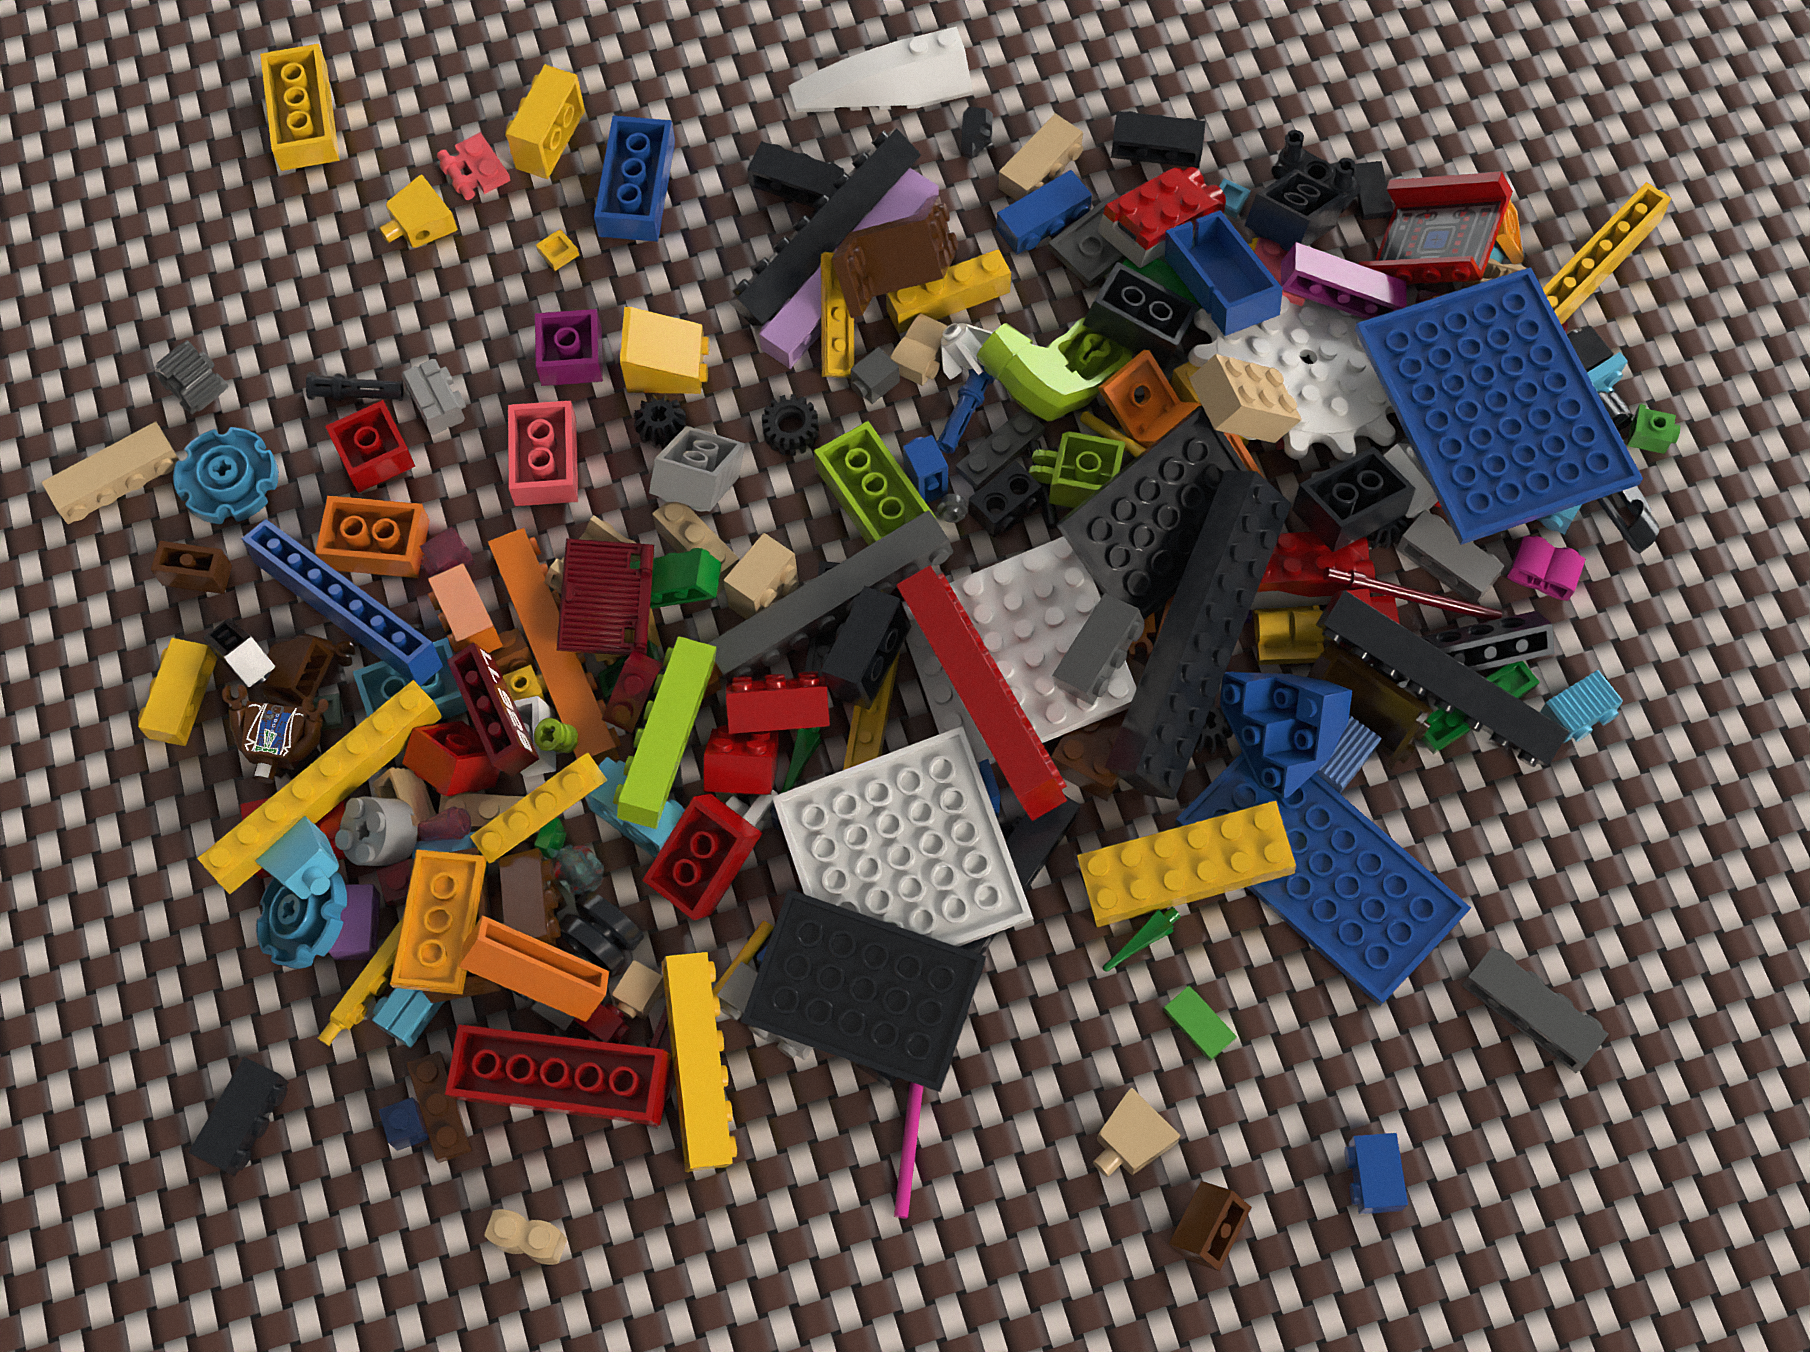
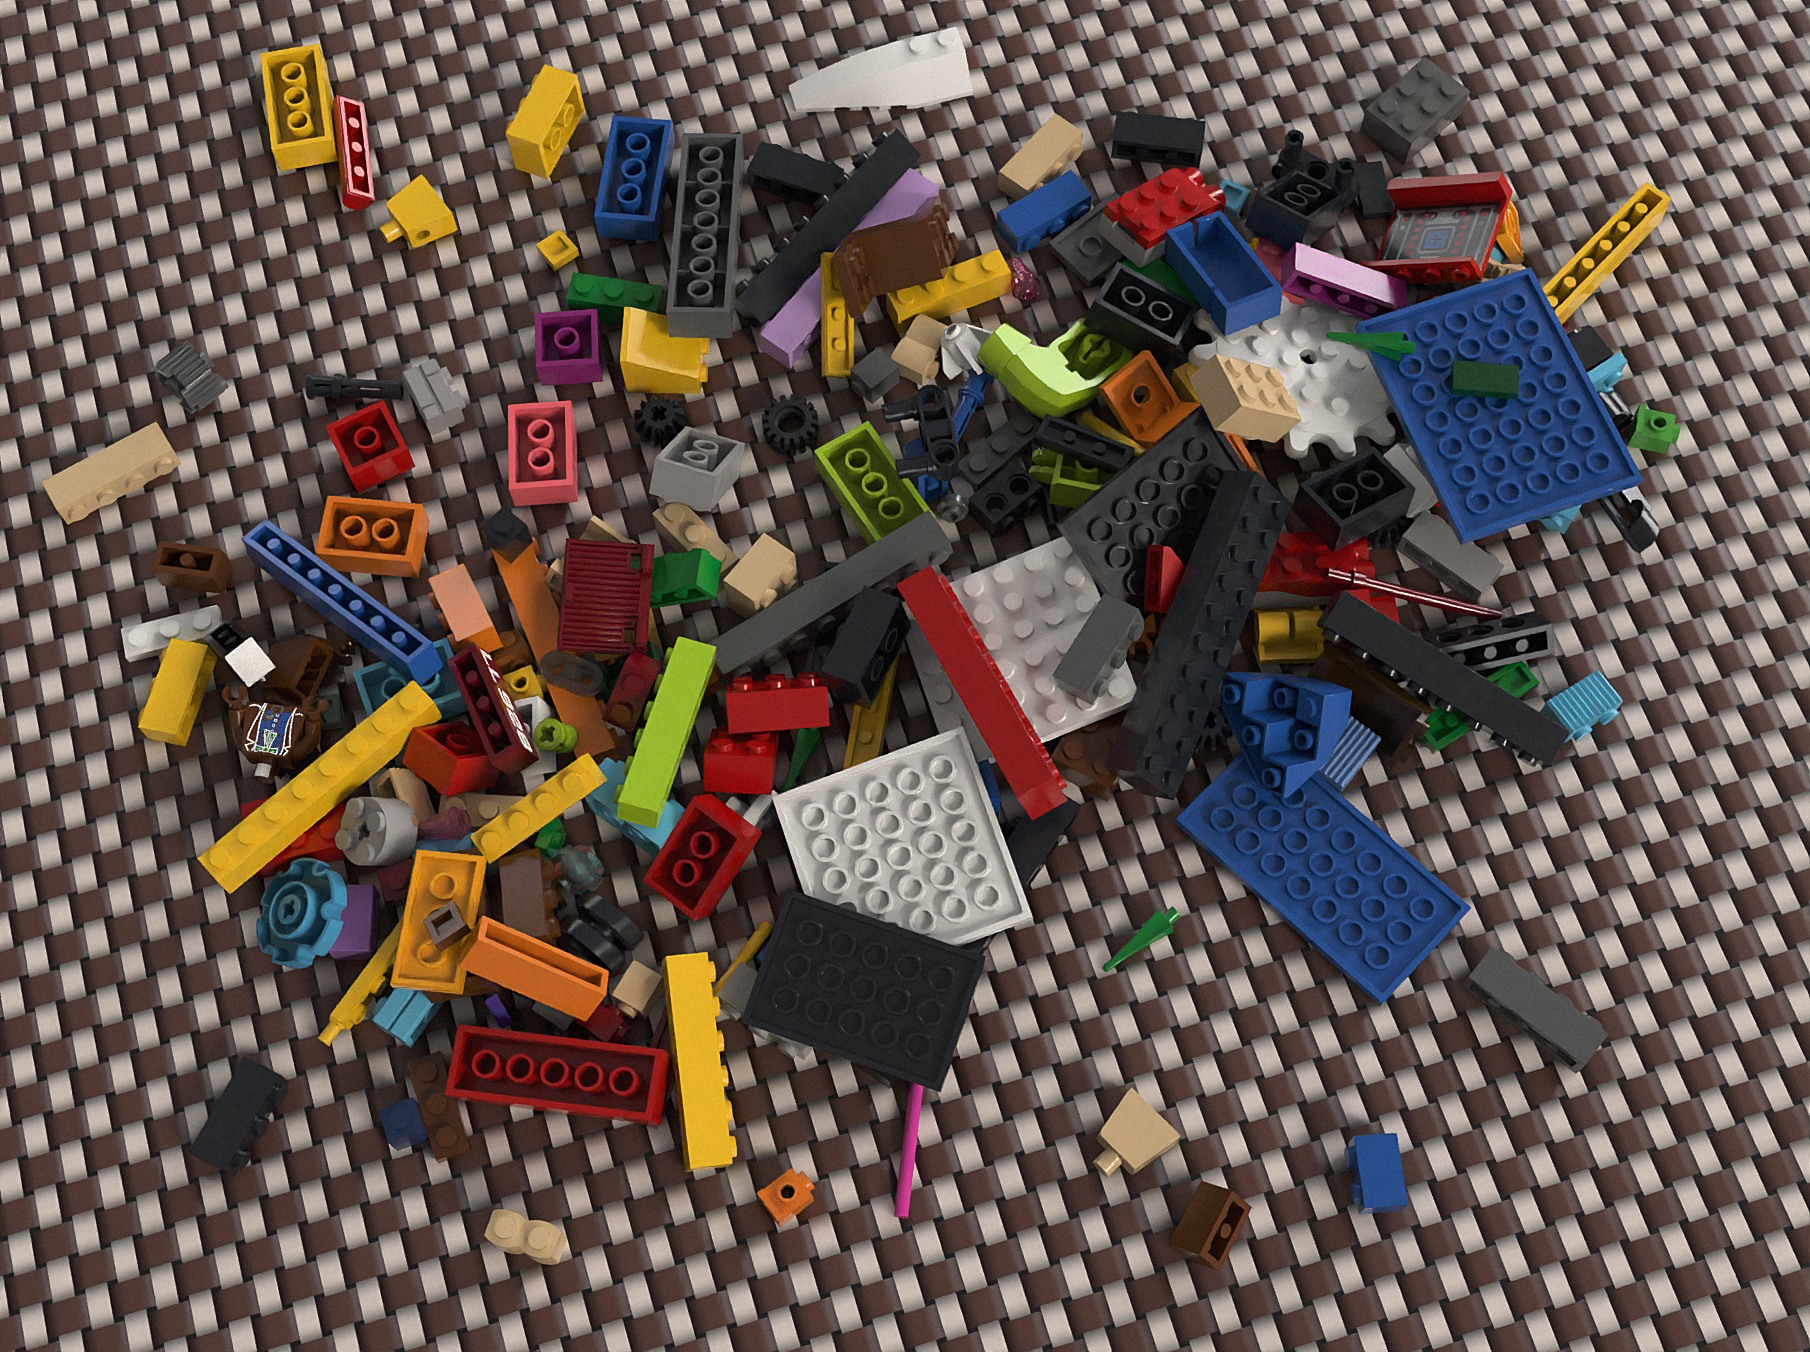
(154, 636): none -> white plate
(226, 475): dark azure piece -> none
(301, 860): medium azure torso -> none
(353, 153): none -> red brick
(445, 552): clear pink brick -> none
(447, 926): none -> reddish brown plate
(481, 162): coral plate -> none
(497, 1009): none -> dark purple tile
(507, 534): none -> black brick
(573, 673): none -> clear smoke plate
(612, 295): none -> green brick
(706, 236): none -> dark grey brick
(785, 1209): none -> orange brick
(935, 430): none -> black piece
(976, 131): black rock -> none
(1024, 283): none -> clear pink cone
(1083, 445): none -> black tile
(1162, 578): none -> red slope
(1186, 864): yellow brick -> none
(1199, 1023): bright green tile -> none
(1386, 344): none -> green piece
(1414, 110): none -> dark grey brick
(1484, 379): none -> dark green tile
(1546, 567): dark pink brick -> none

